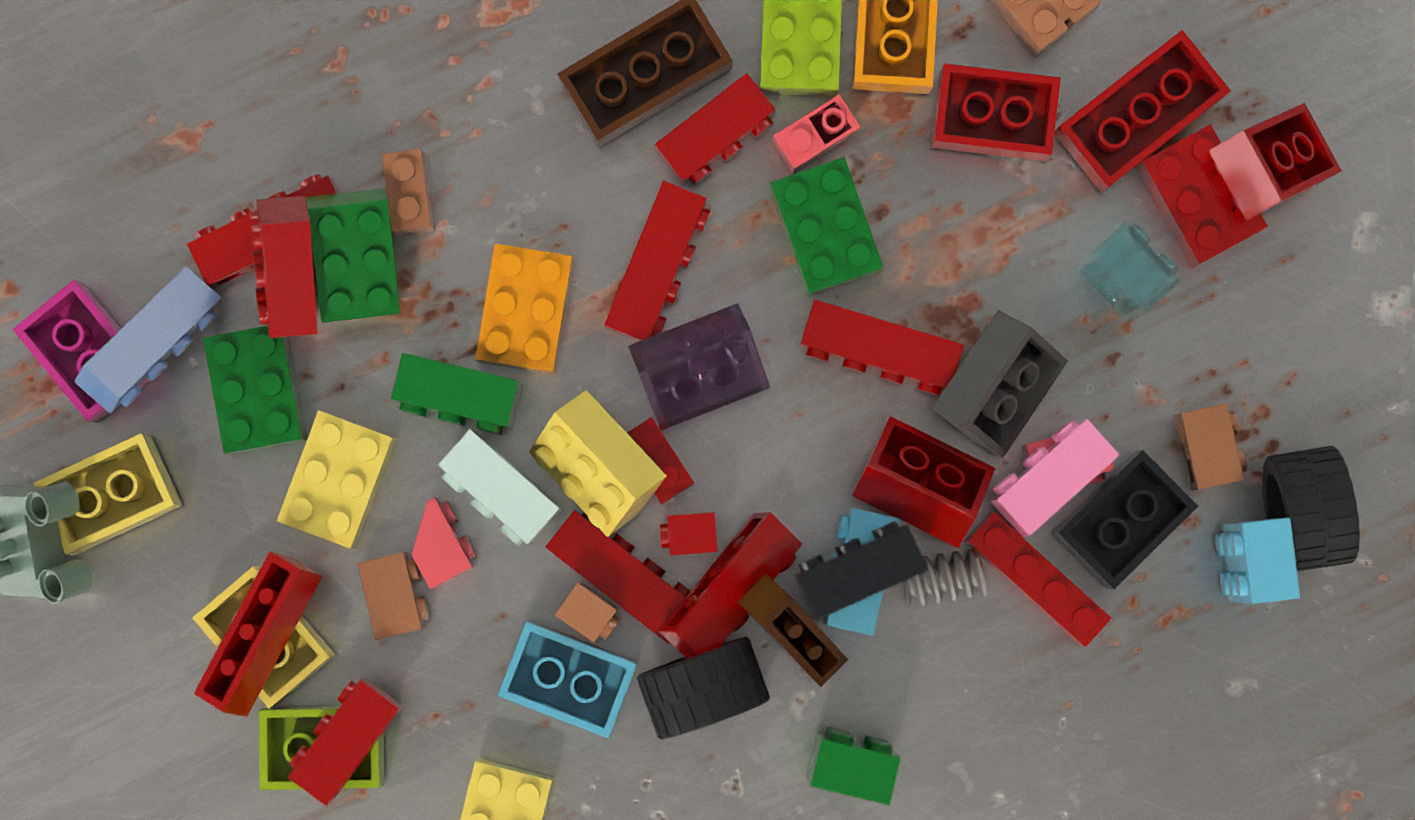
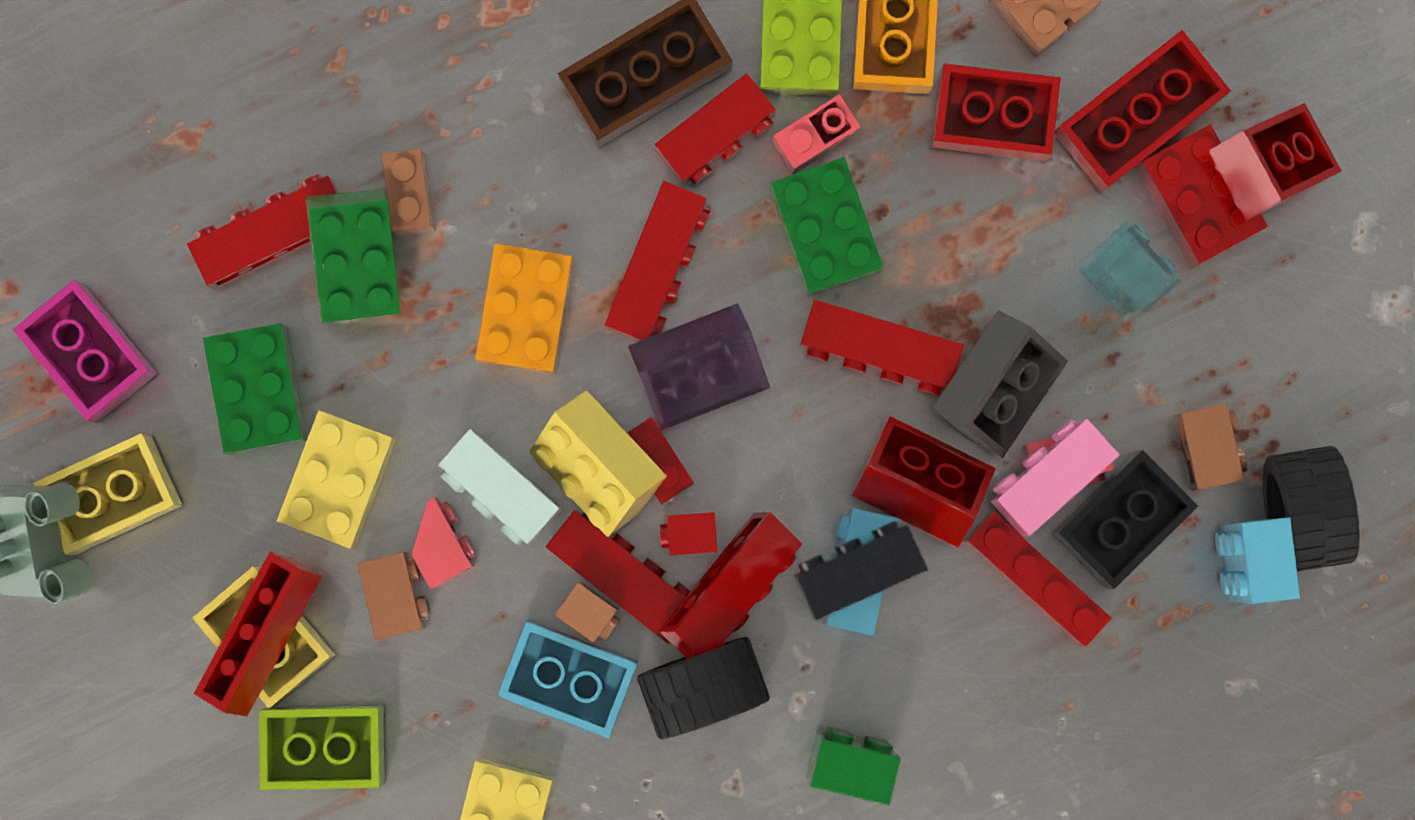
(147, 340): medium blue brick -> none
(284, 267): red brick -> none
(343, 740): red brick -> none
(456, 393): green brick -> none
(793, 630): reddish brown brick -> none
(947, 577): light grey piece -> none

